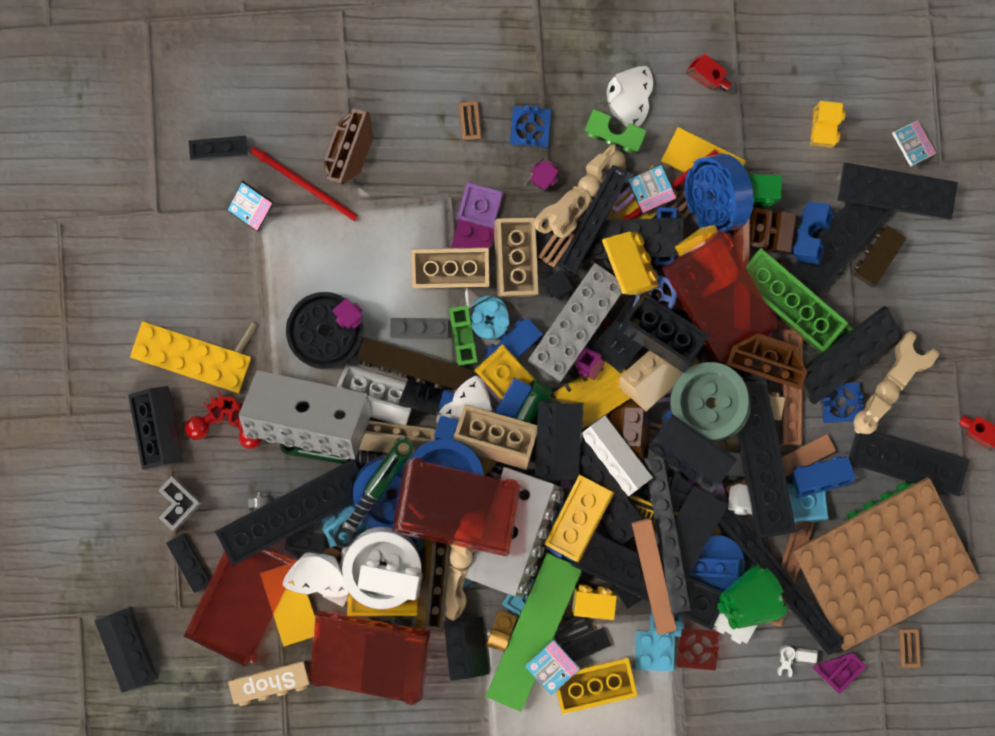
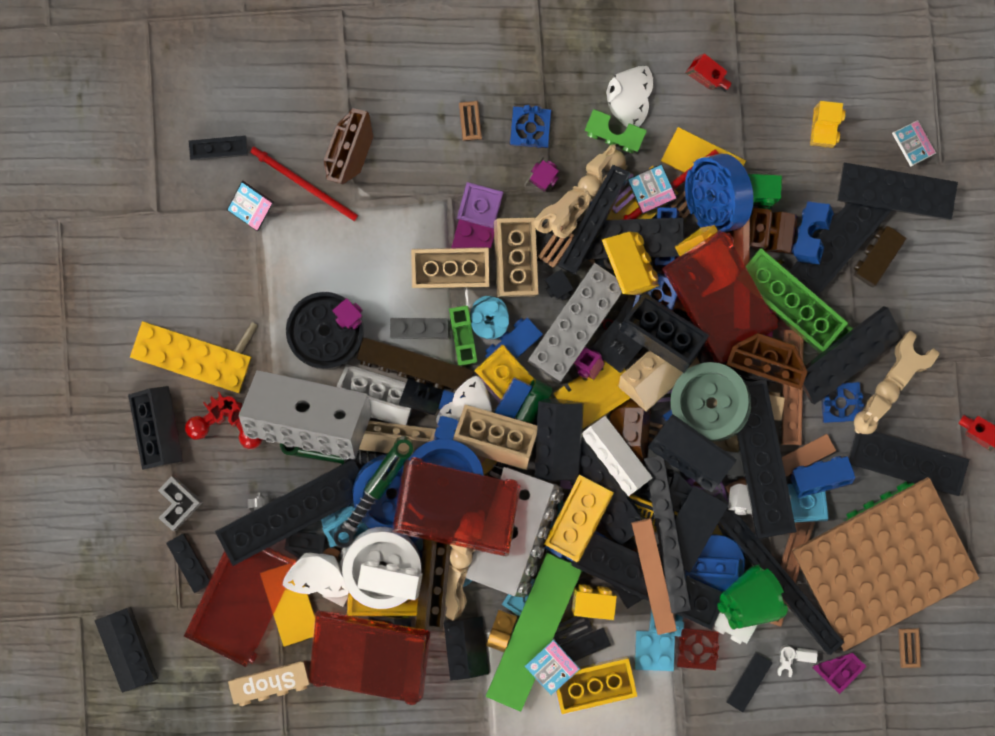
(749, 682): none -> black tile

